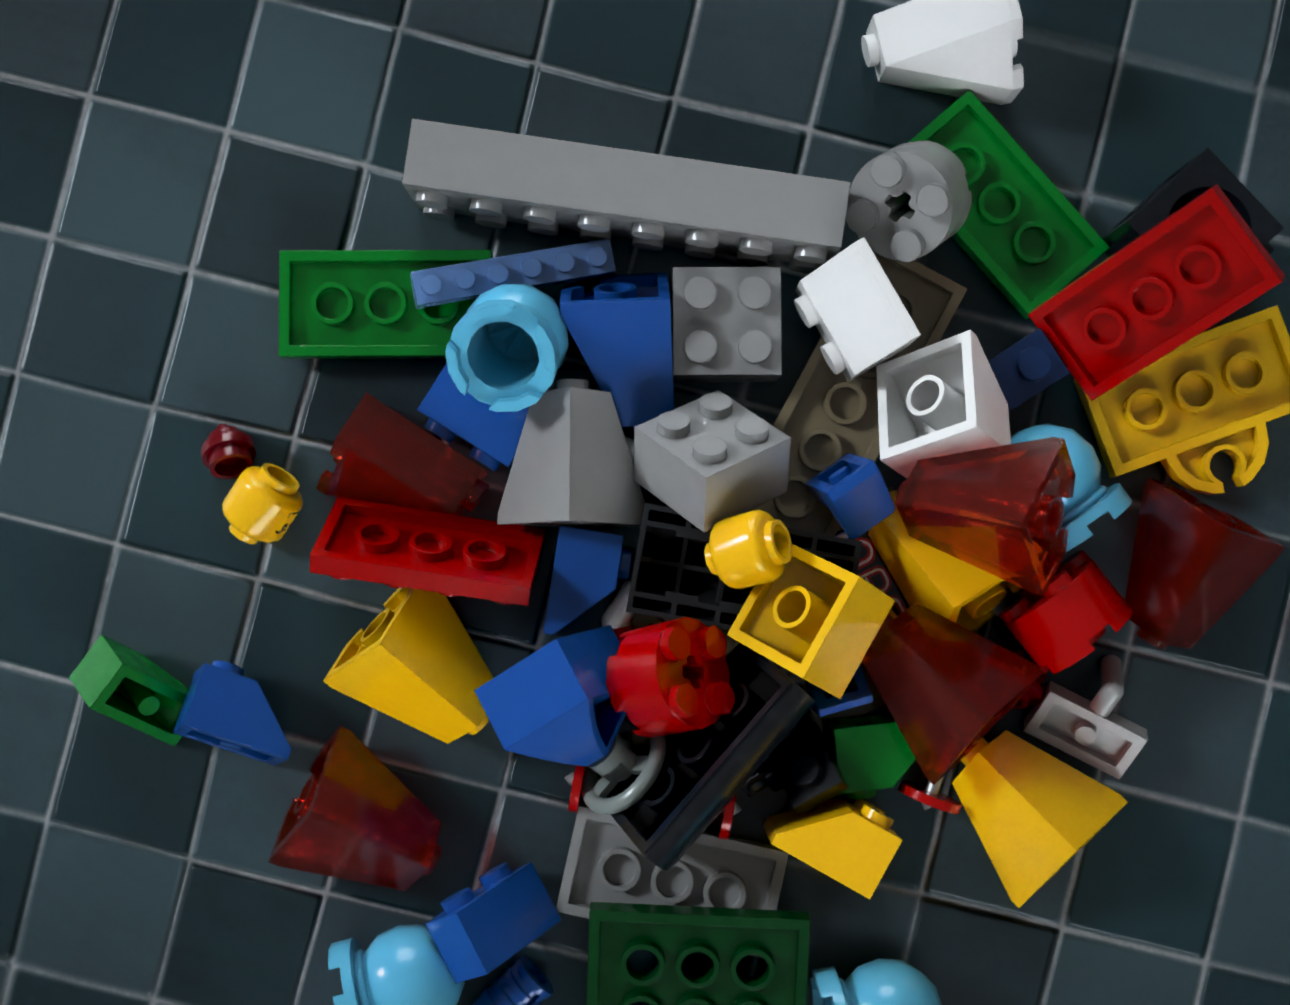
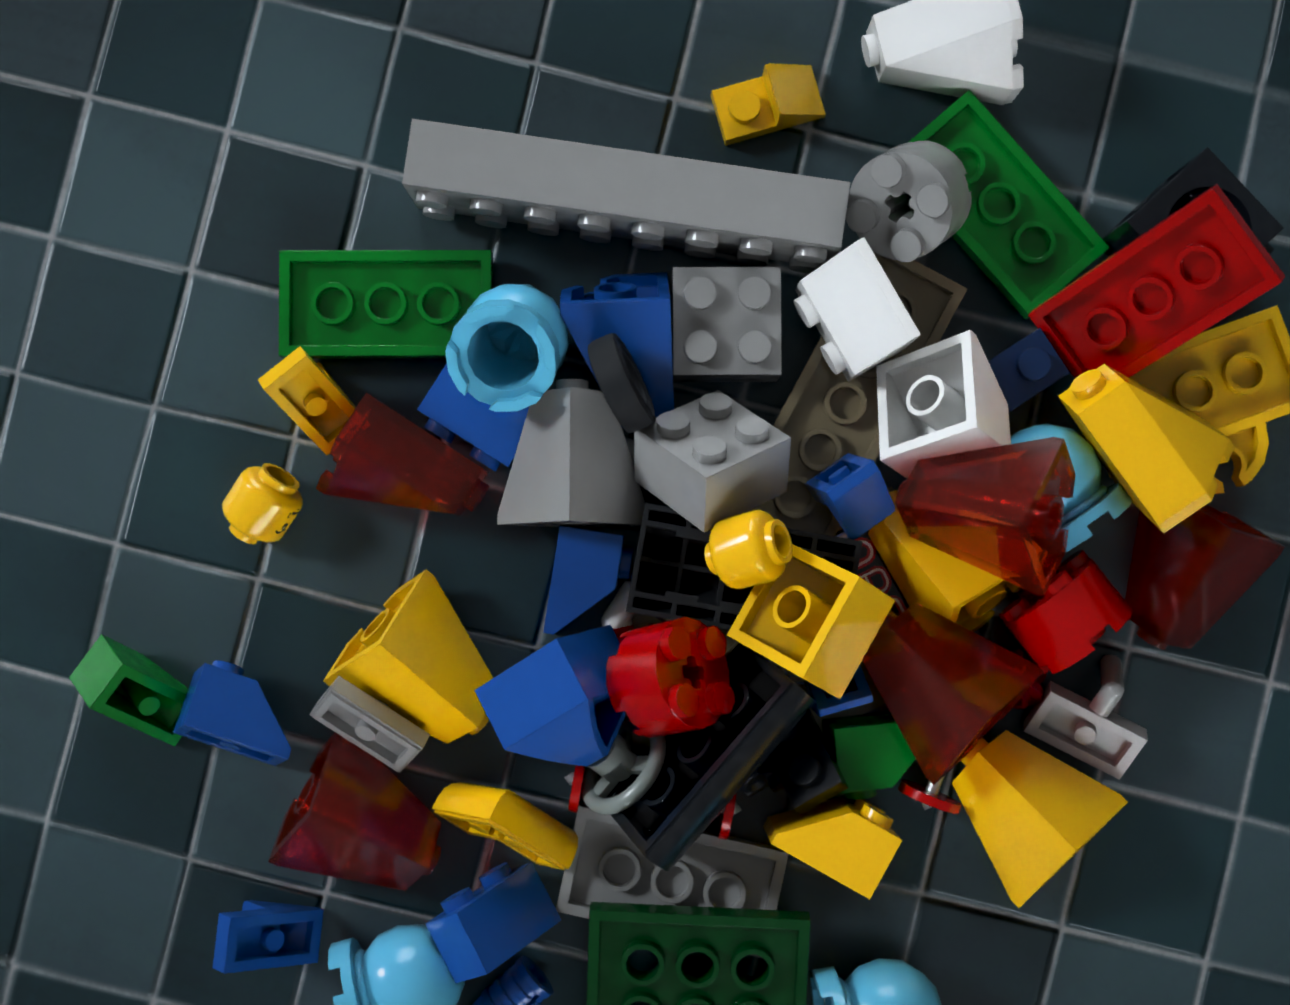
(228, 452): dark red plate -> none
(267, 936): none -> blue slope
(309, 397): none -> yellow slope
(369, 724): none -> light grey plate
(428, 551): red plate -> none
(509, 819): none -> yellow brick
(535, 268): medium blue piece -> none
(621, 383): none -> black tyre
(775, 101): none -> yellow slope
(1148, 444): none -> yellow slope

